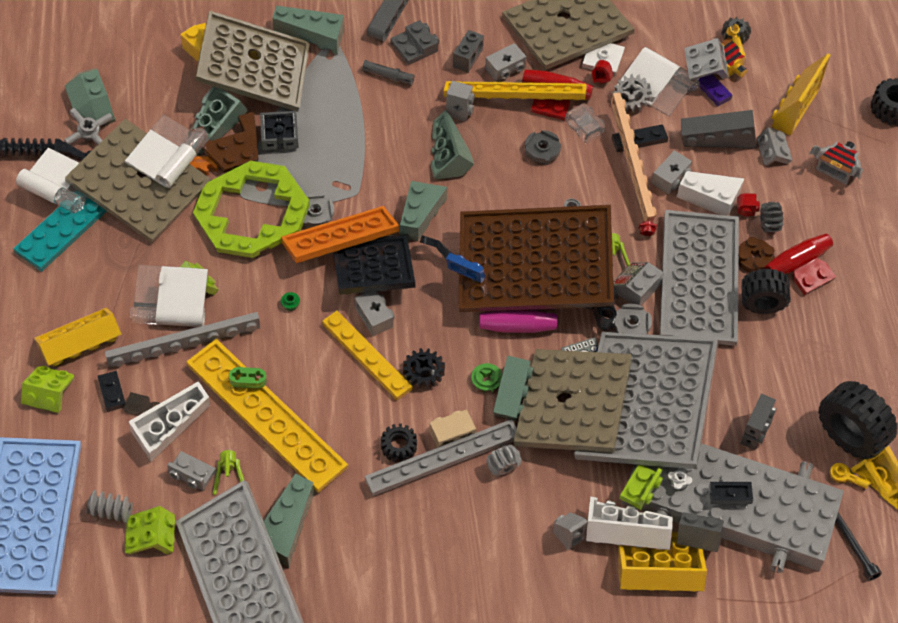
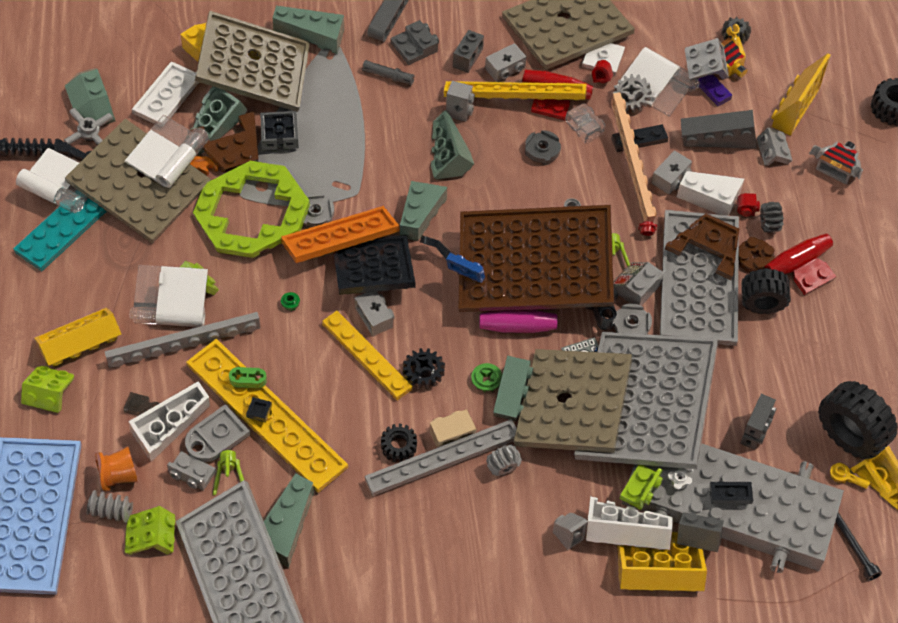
(111, 391): black plate -> none
(115, 468): none -> orange hat
(166, 93): none -> white plate
(216, 434): none -> light grey plate
(259, 409): none -> black plate
(712, 236): none -> reddish brown wing

